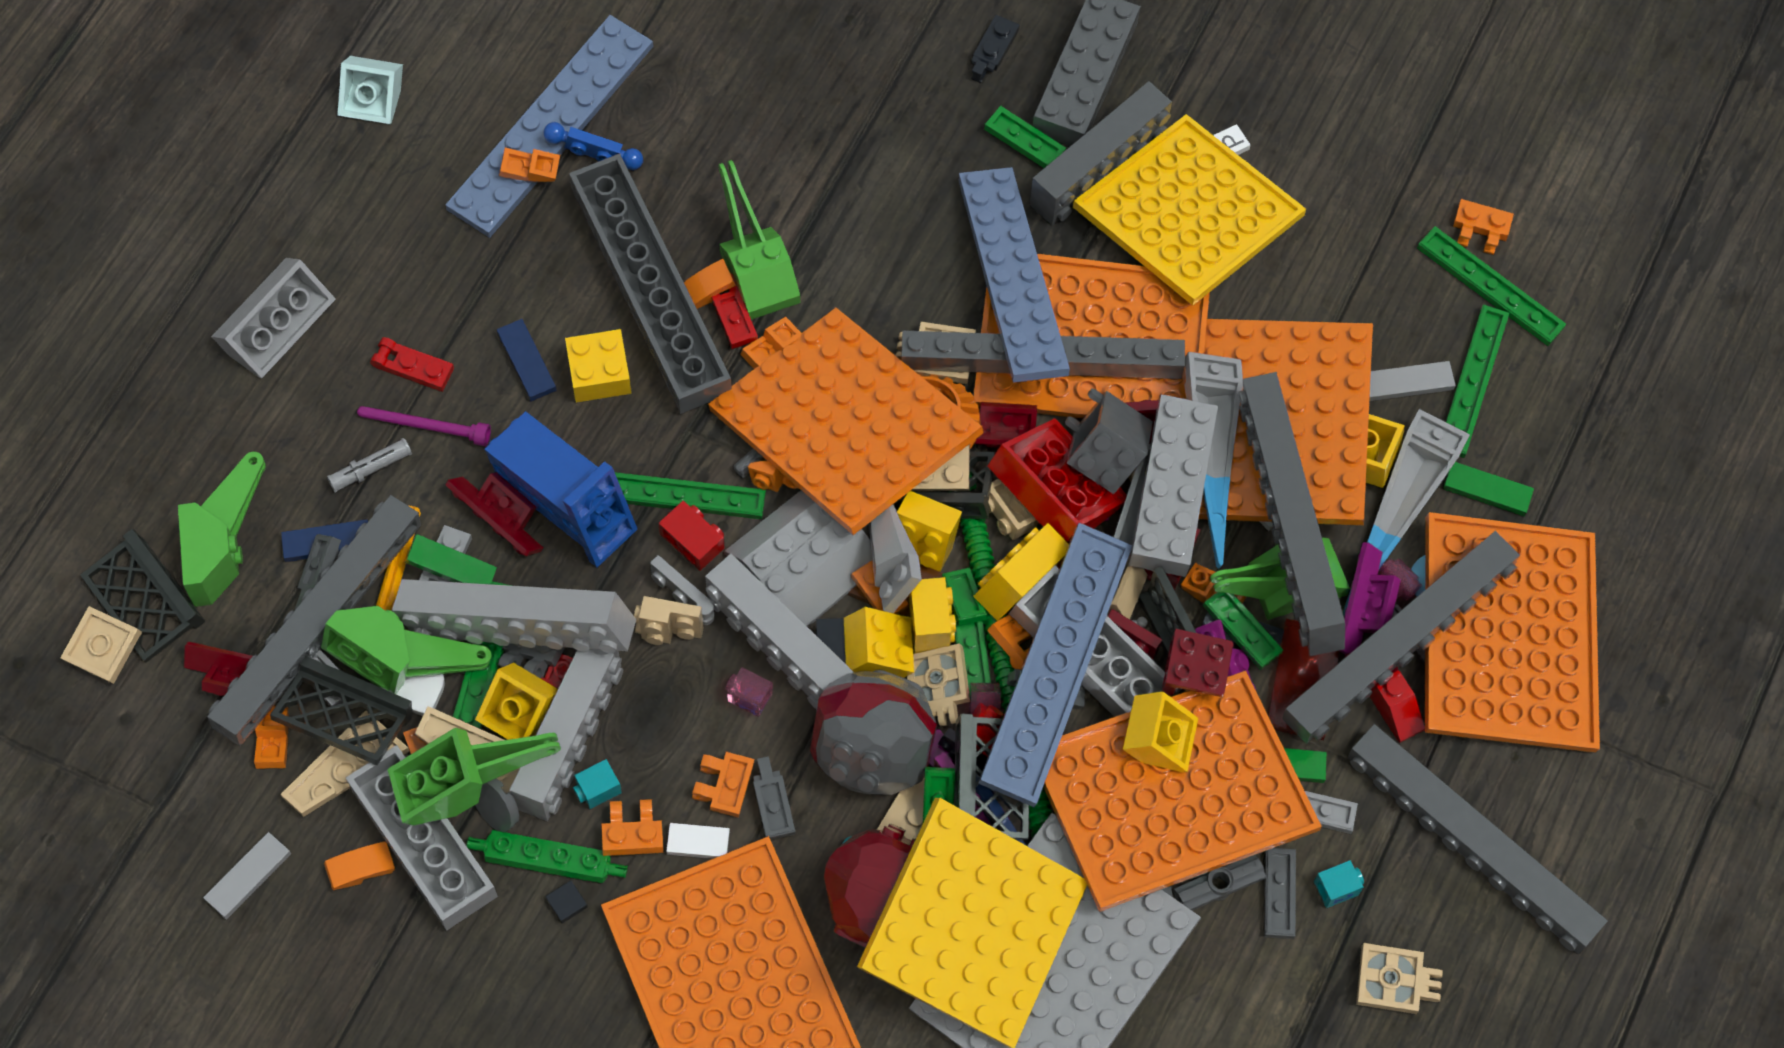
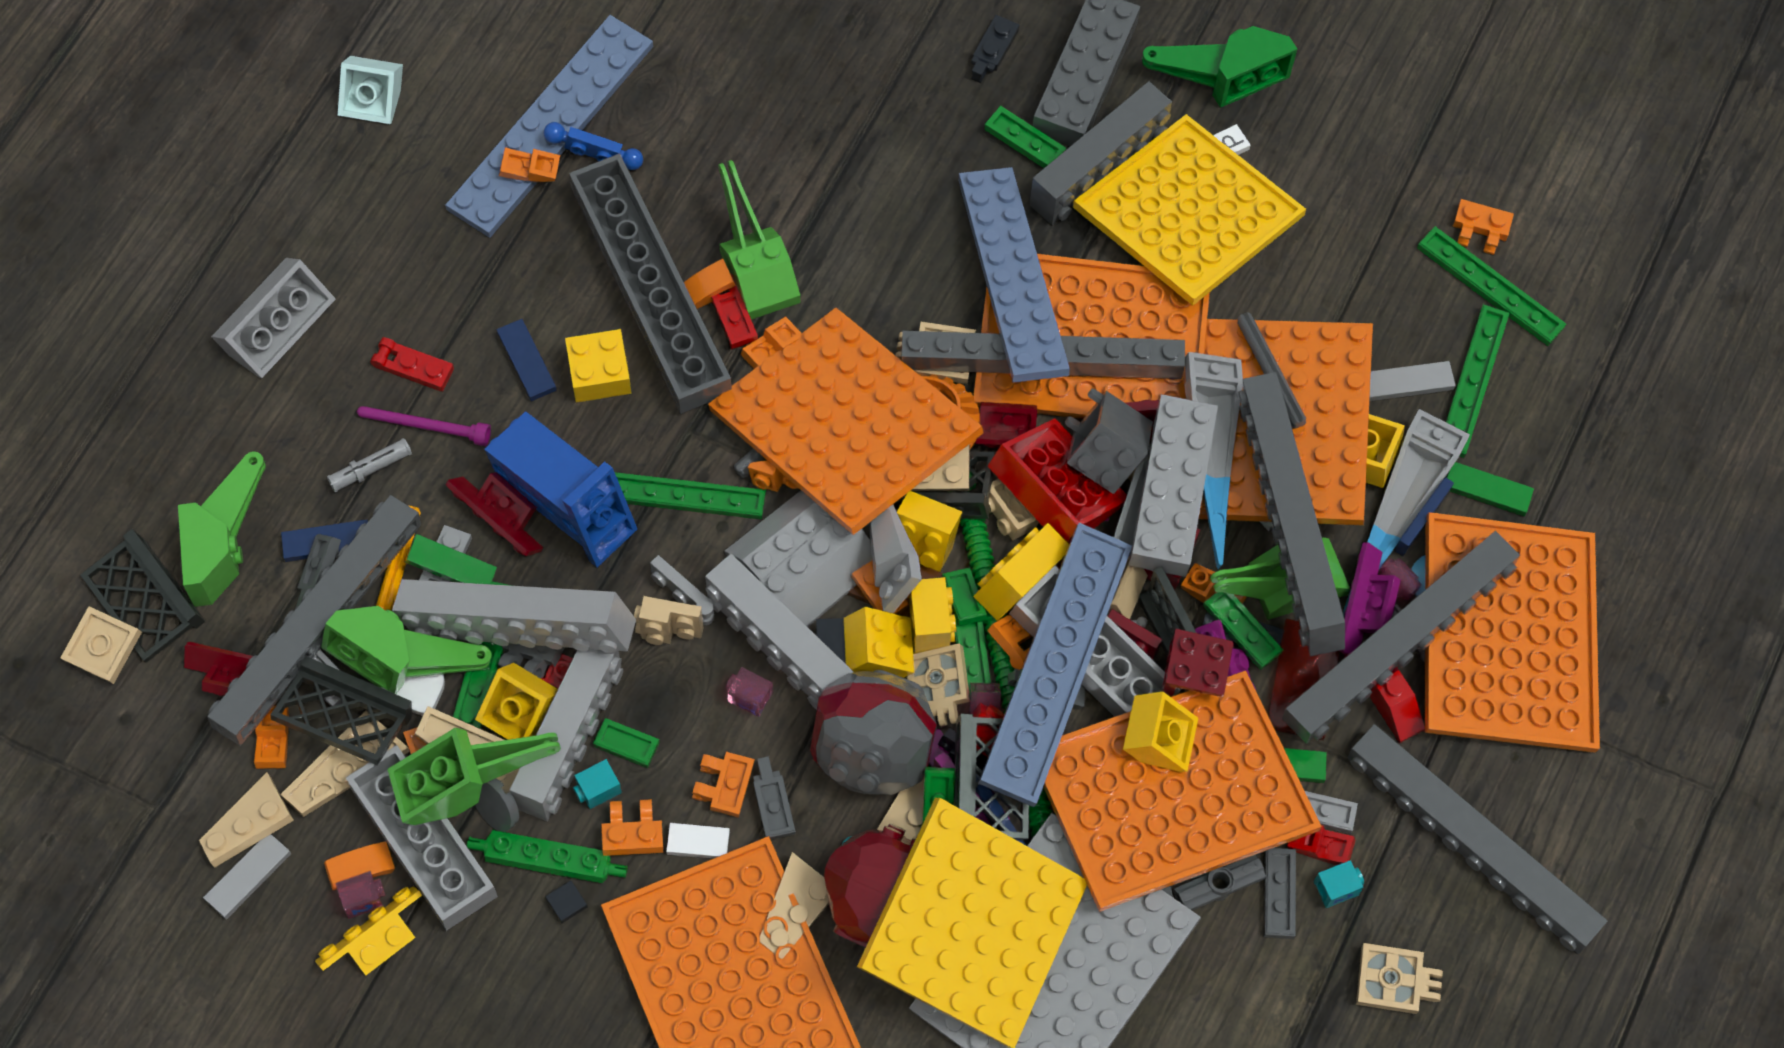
(247, 822): none -> tan wing
(360, 894): none -> clear pink brick
(376, 938): none -> yellow bracket
(626, 743): none -> green tile
(692, 535): red brick -> none
(812, 899): none -> tan wing
(1237, 69): none -> green slope
(1269, 365): none -> dark grey axle
(1325, 846): none -> red slope
(1419, 522): none -> dark blue tile

